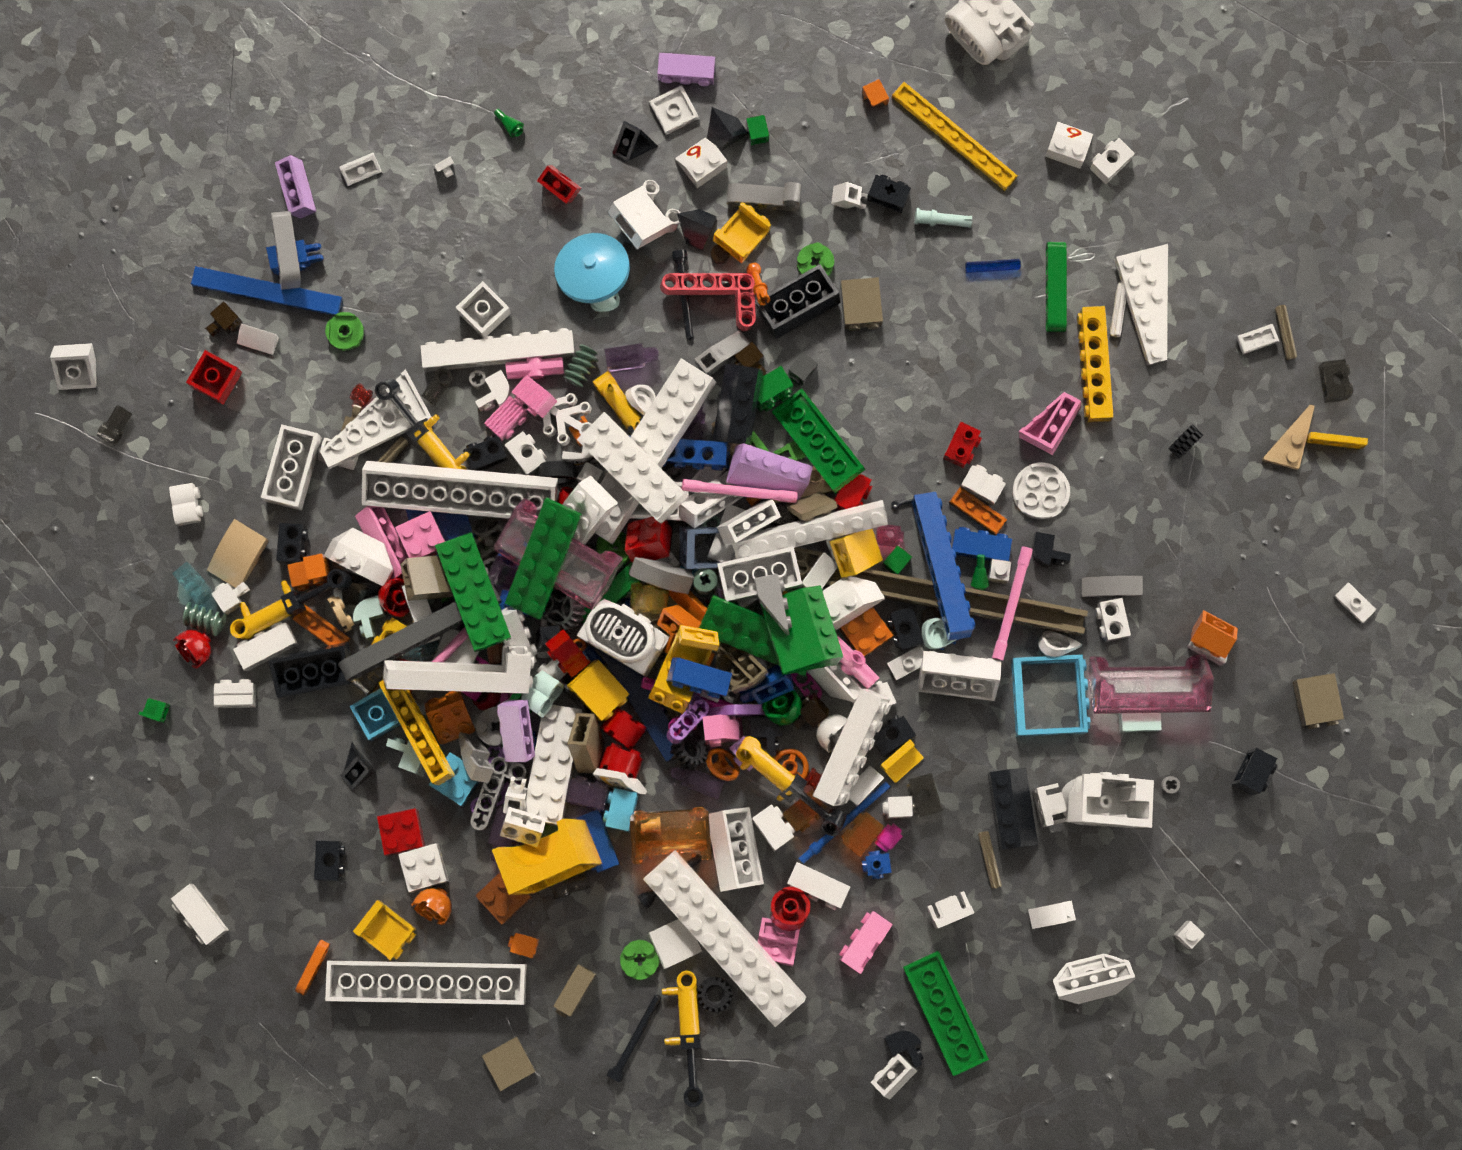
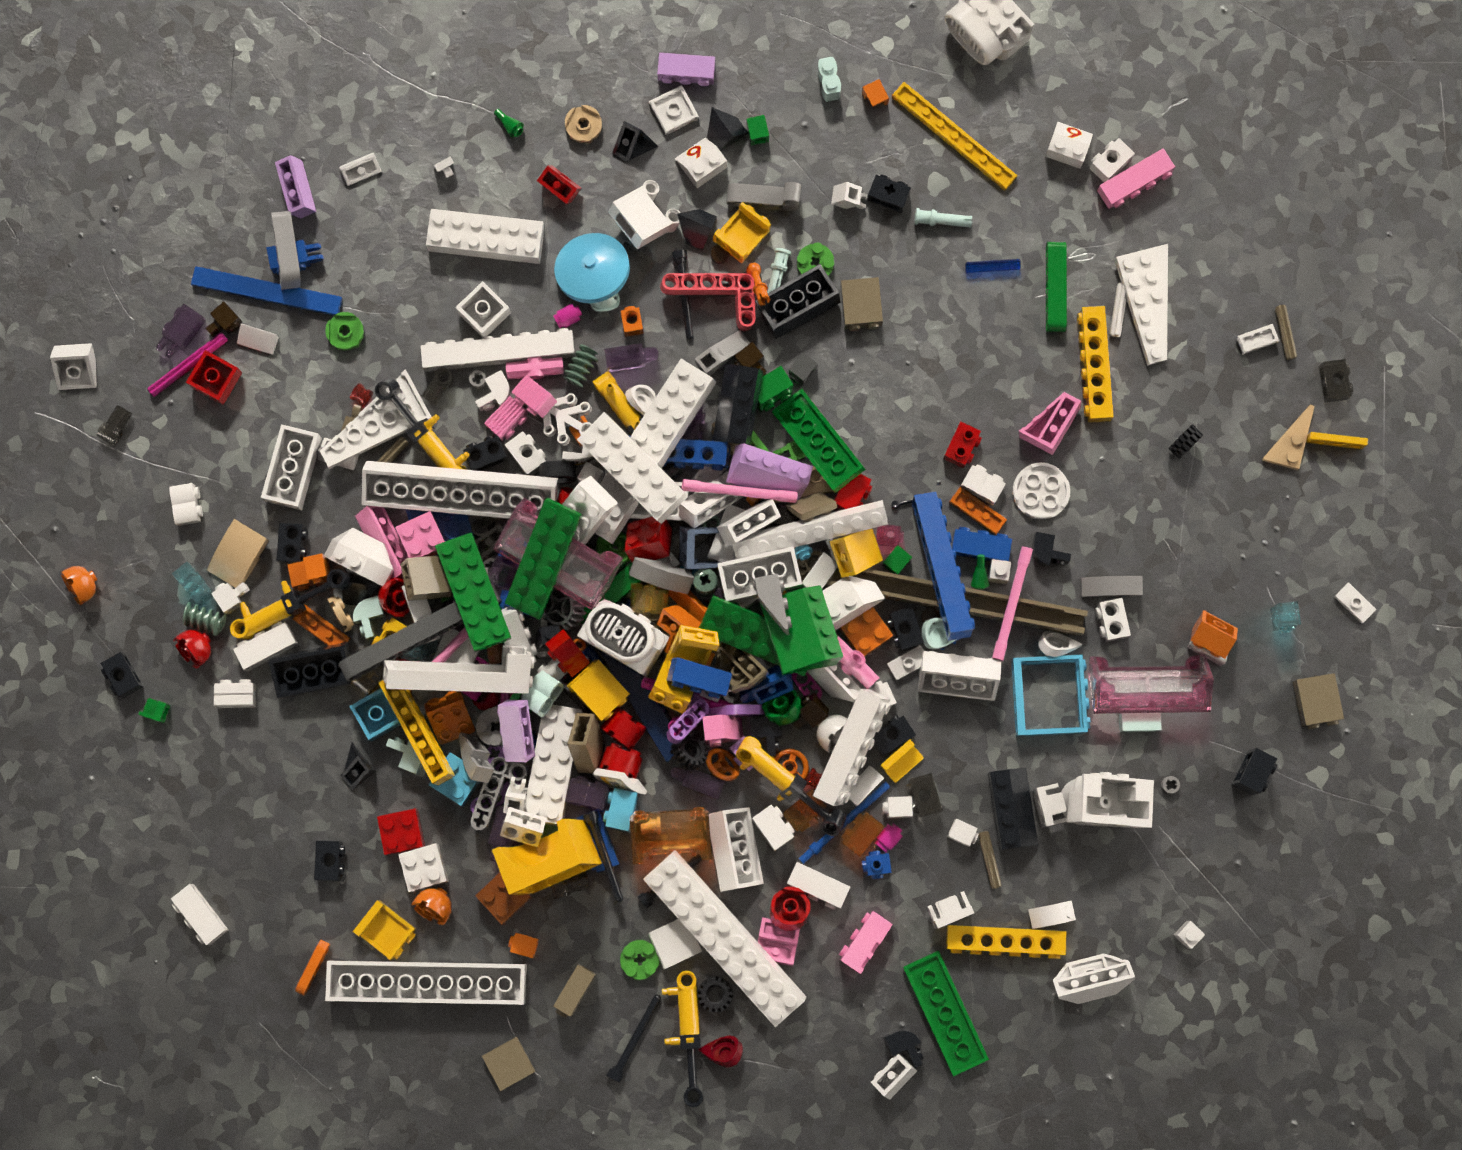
(80, 583): none -> orange cylinder
(129, 683): none -> black brick
(180, 330): none -> clear purple hinge
(186, 365): none -> dark pink axle
(485, 236): none -> white brick
(567, 316): none -> dark pink brick
(585, 134): none -> tan plate
(592, 819): none -> black piece
(631, 329): none -> orange brick
(723, 1051): none -> dark red piece
(778, 267): none -> light aqua pin
(803, 552): none -> medium azure plate
(828, 77): none -> light aqua brick
(963, 833): none -> white brick
(1056, 938): none -> yellow brick
(1136, 178): none -> bright pink brick
(1285, 617): none -> clear light blue brick

